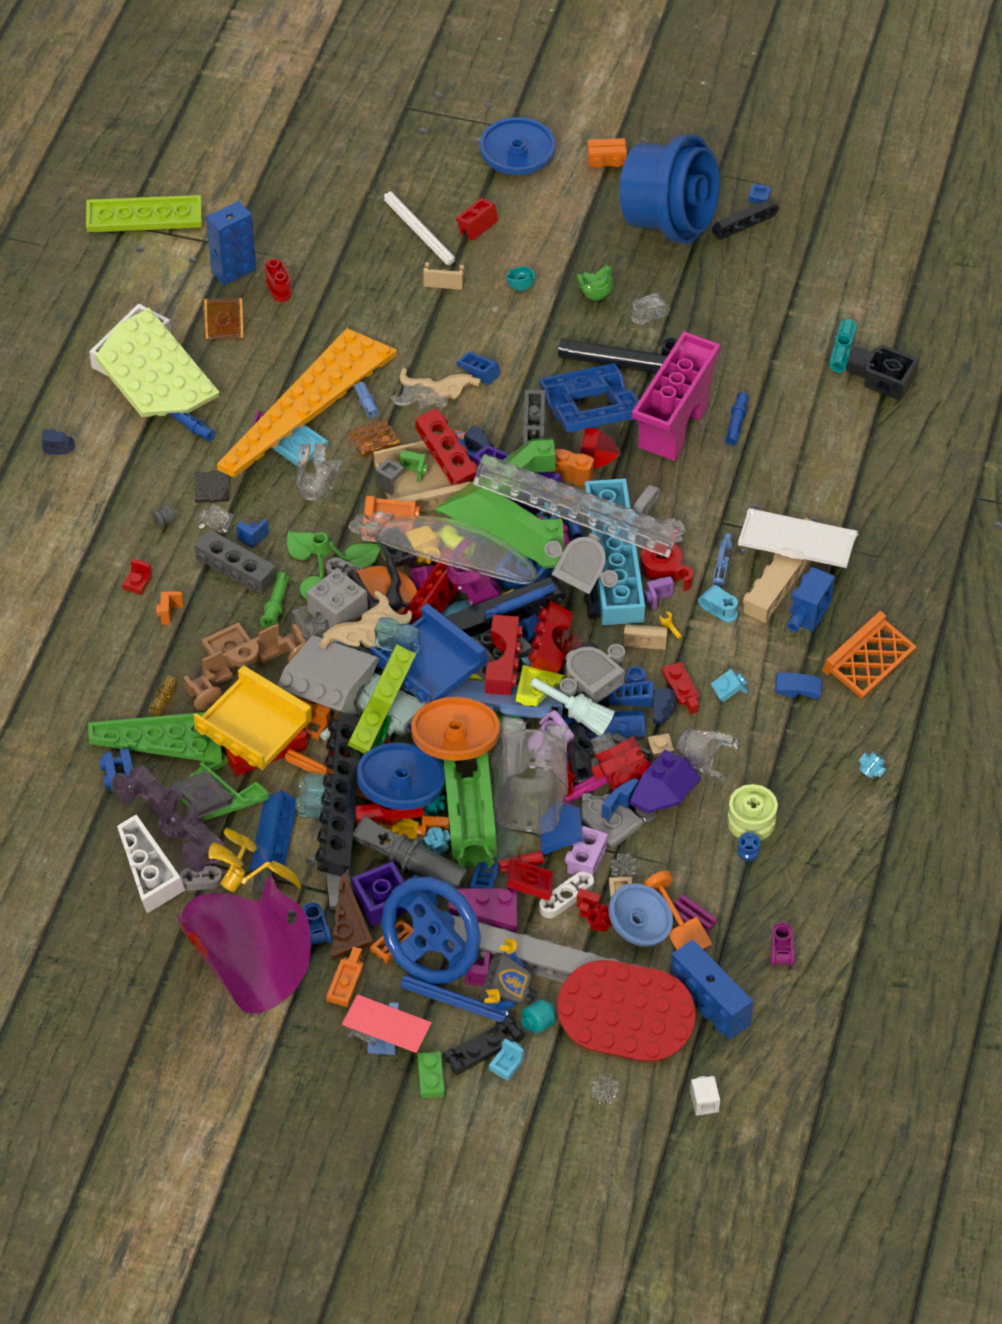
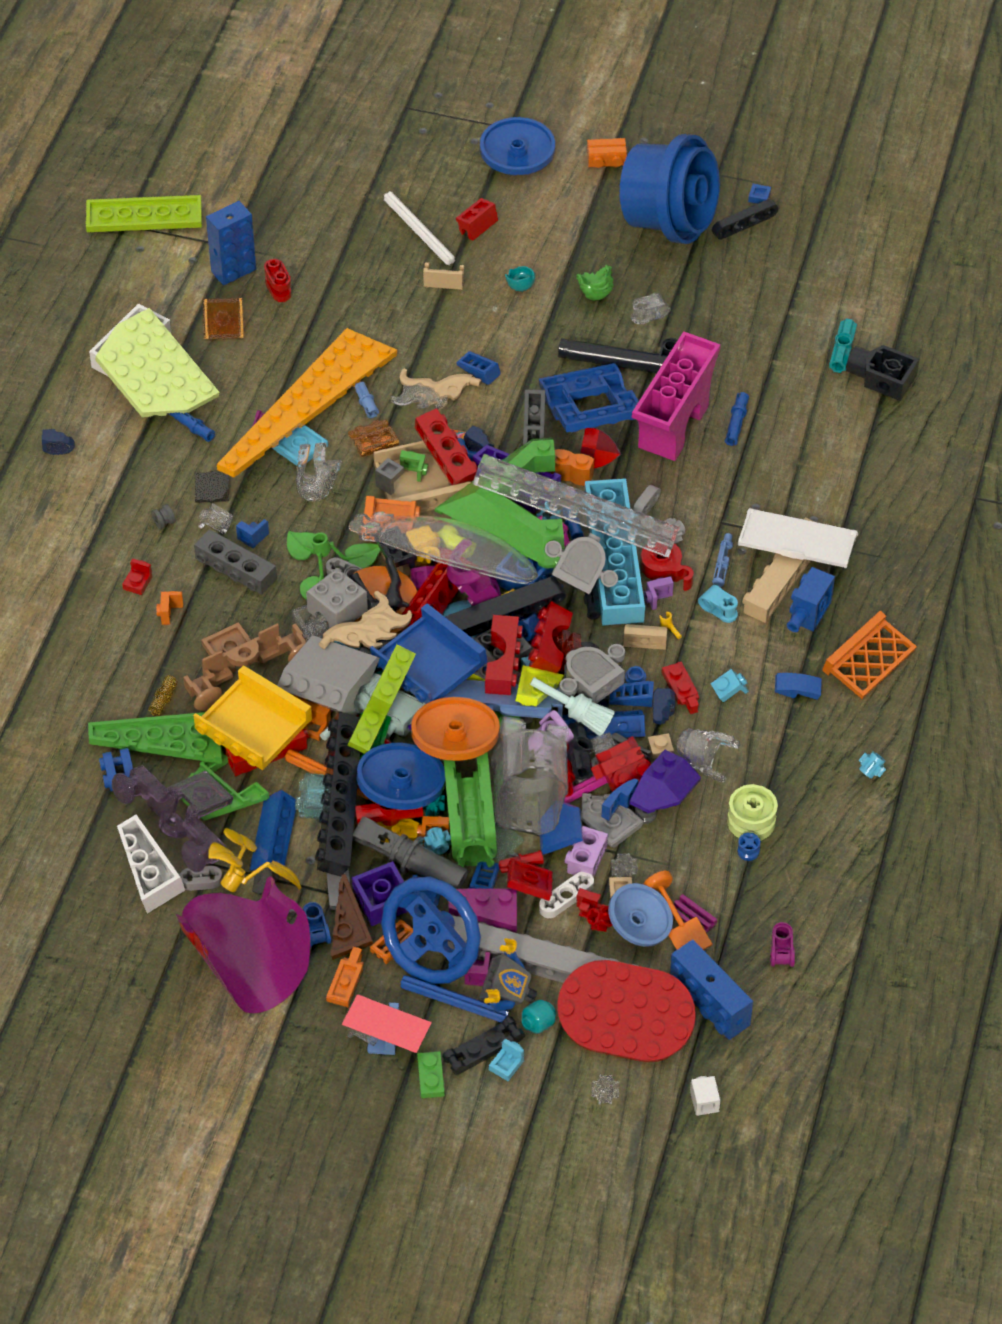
(273, 607): bright green pin -> none
(390, 632): clear light blue brick -> none
(519, 601): blue piece -> none

